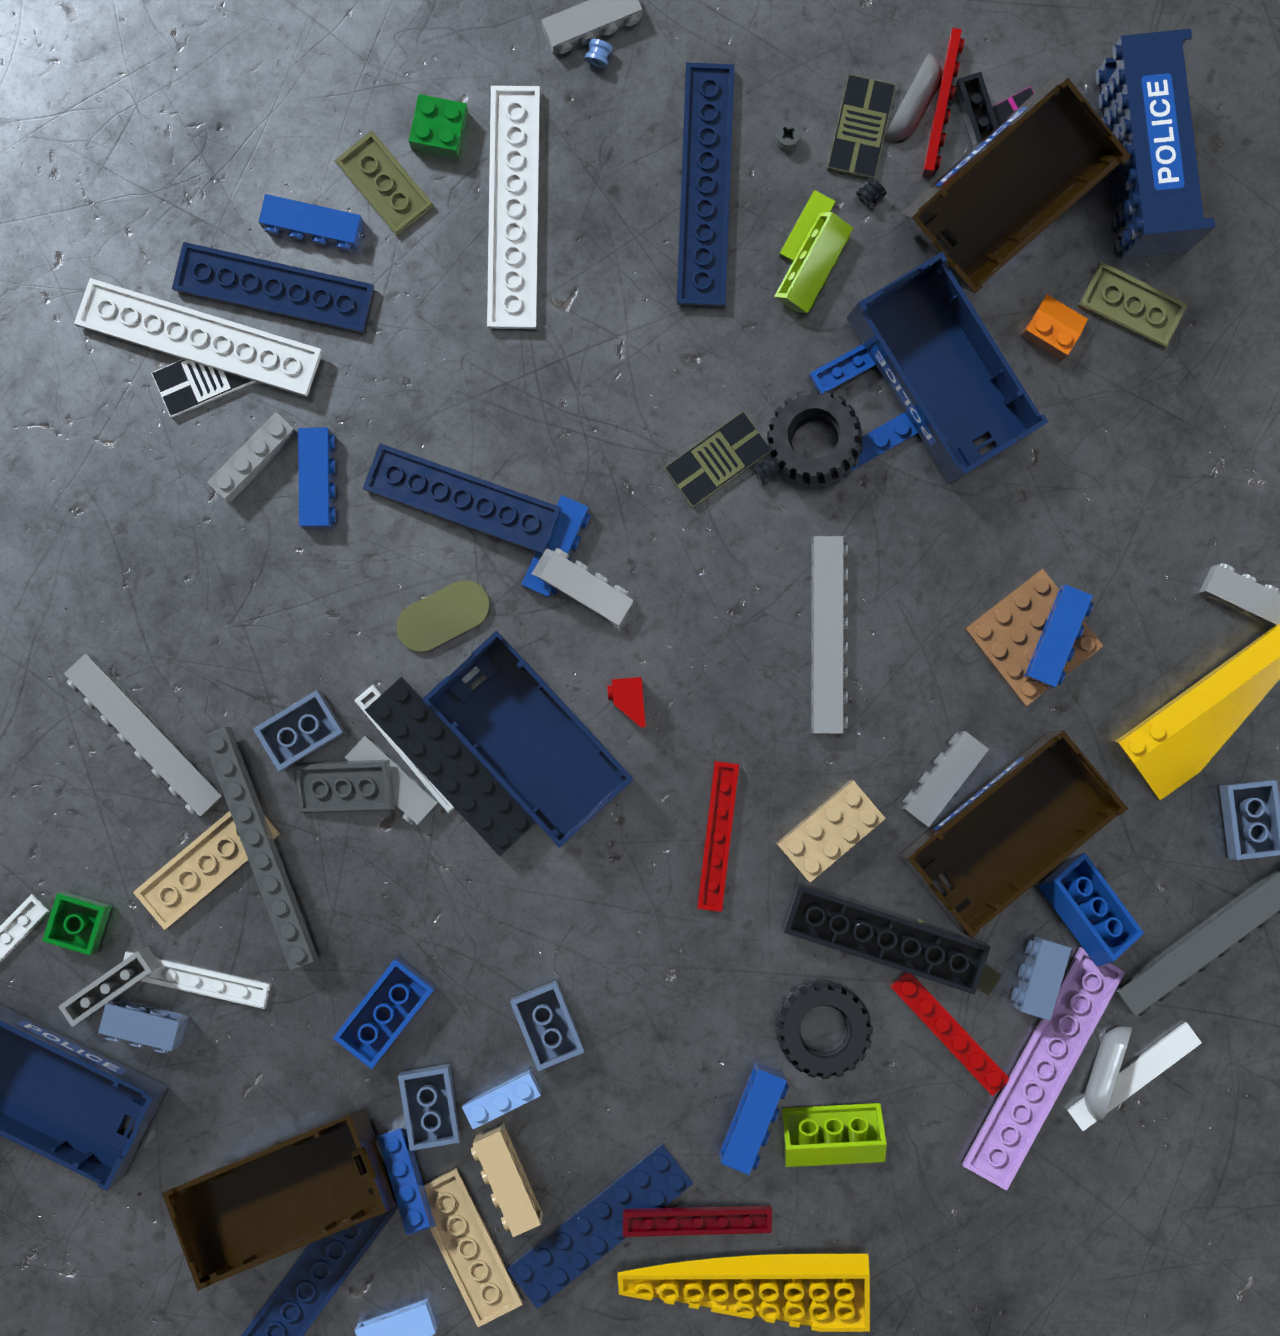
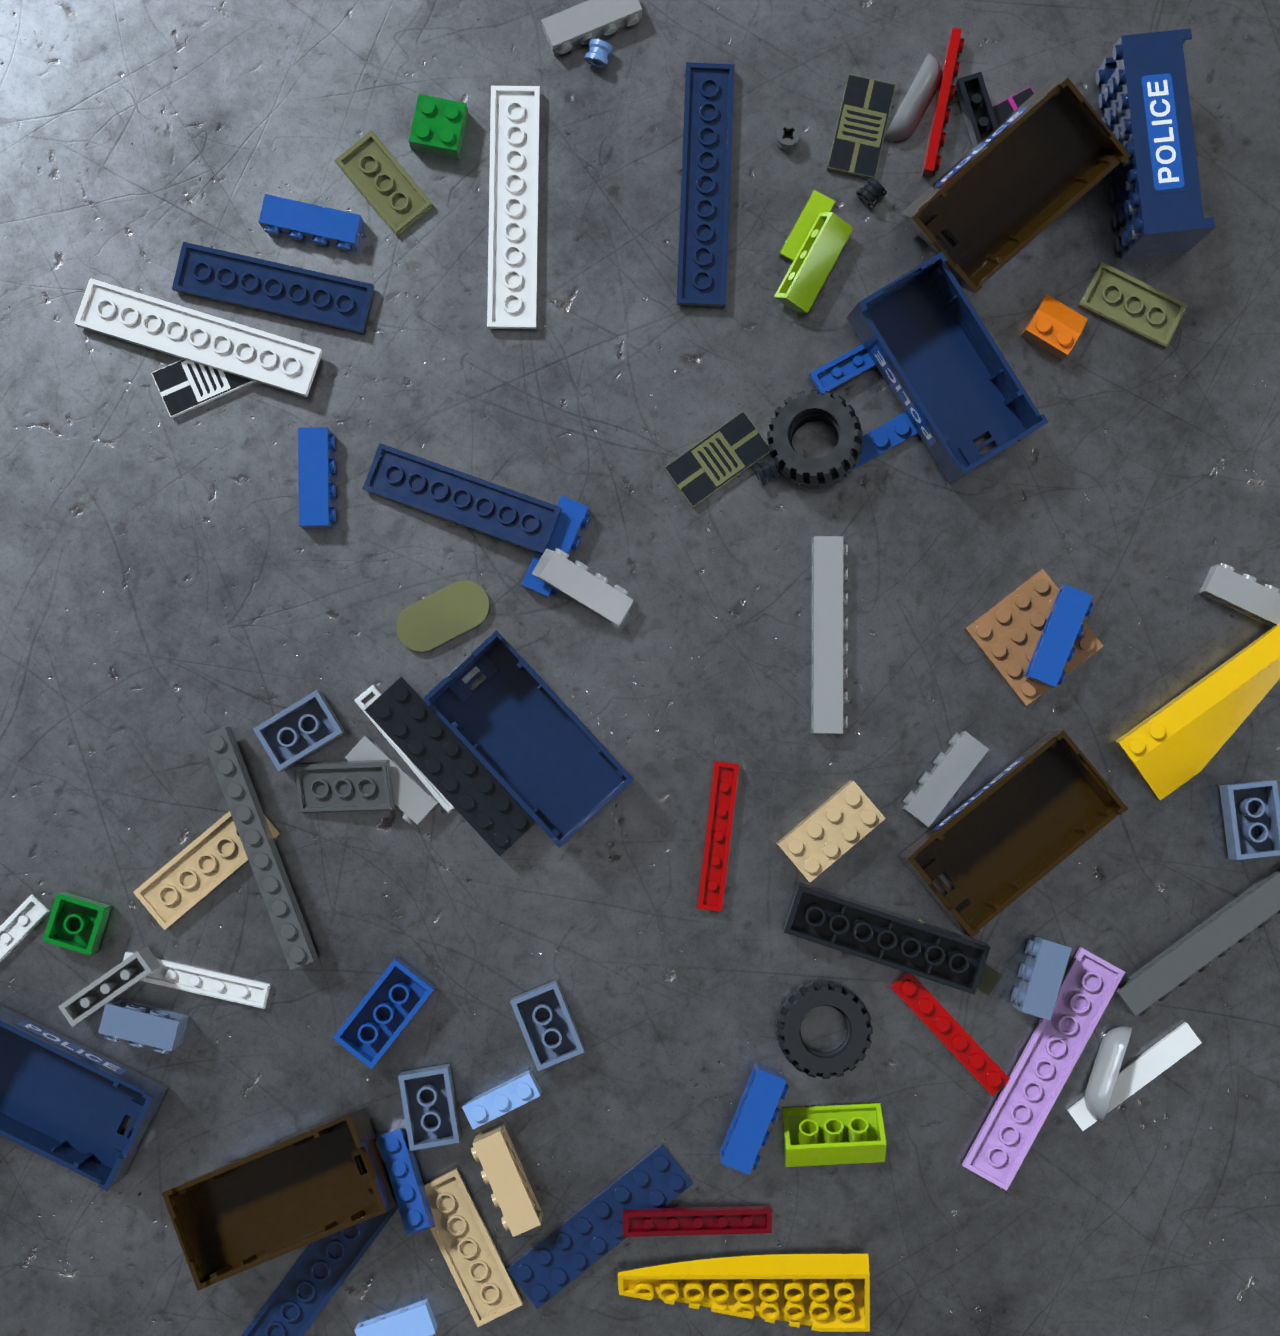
(144, 734): light grey brick -> none
(252, 457): light grey brick -> none
(628, 698): red slope -> none
(1091, 909): blue brick -> none

